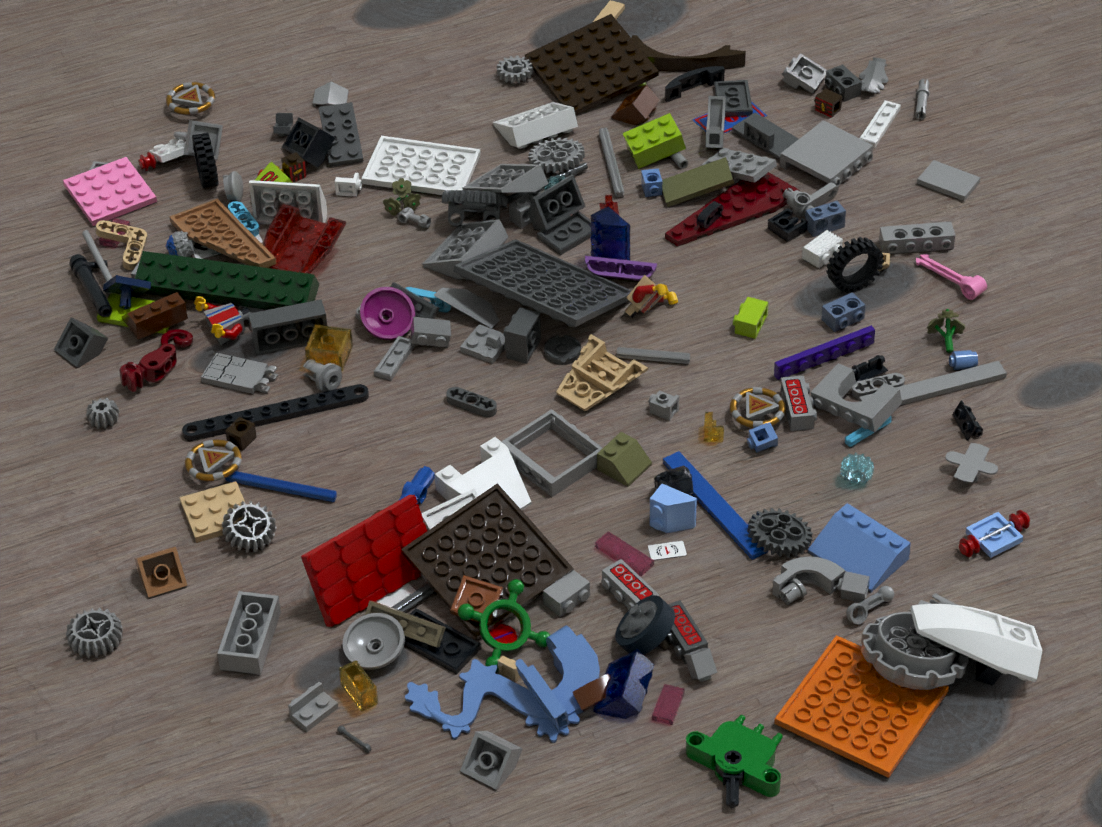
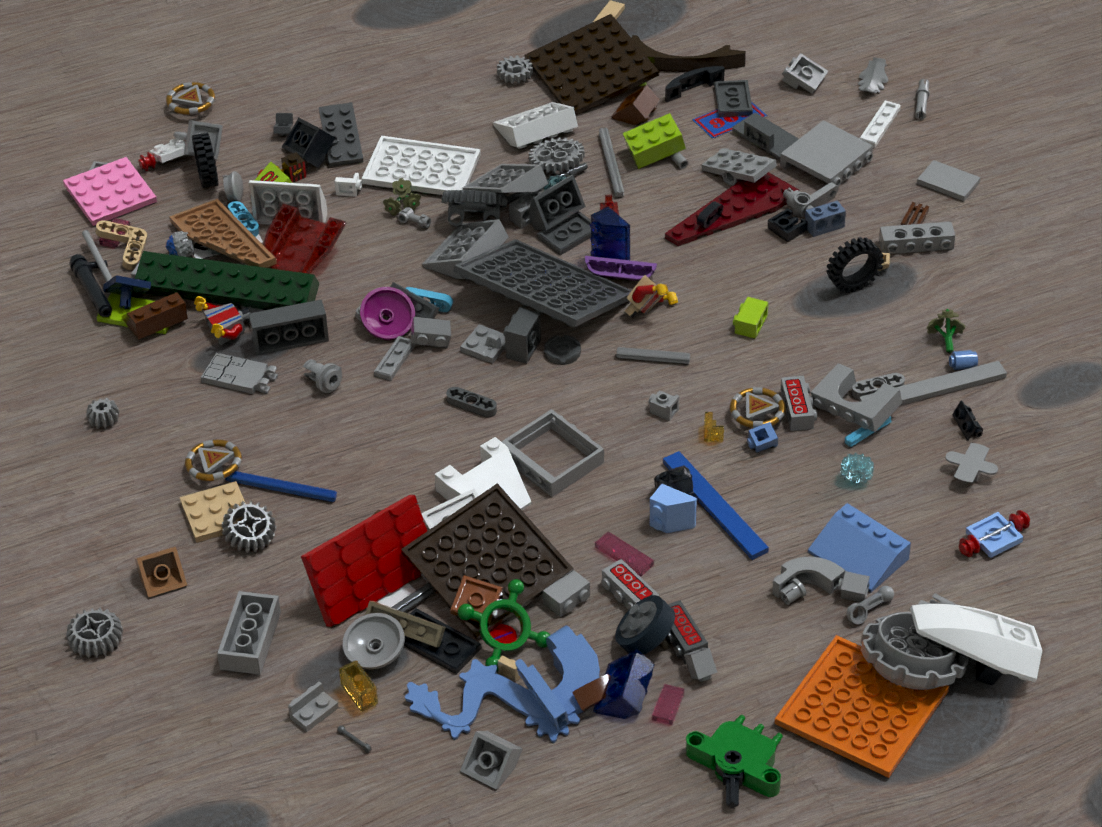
(80, 343): dark grey slope -> none
(156, 362): dark red animal -> none
(241, 433): dark brown brick -> none
(278, 411): black plate -> none
(329, 345): clear yellow brick -> none
(330, 95): light grey slope -> none
(419, 484): blue piece -> none
(469, 304): light grey sticker -> none
(597, 375): tan wedge -> none
(623, 459): olive slope -> none
(651, 182): medium blue brick -> none
(667, 550): white sticker -> none
(697, 182): olive tile -> none
(715, 121): light grey arch -> none
(779, 532): dark grey gear -> none
(821, 248): white brick -> none
(824, 352): dark purple plate -> none
(828, 102): dark brown brick -> none
(843, 82): dark grey brick -> none
(843, 312): sand blue brick -> none
(871, 369): black hinge -> none
(919, 208): none -> reddish brown tile
(970, 286): bright pink piece -> none

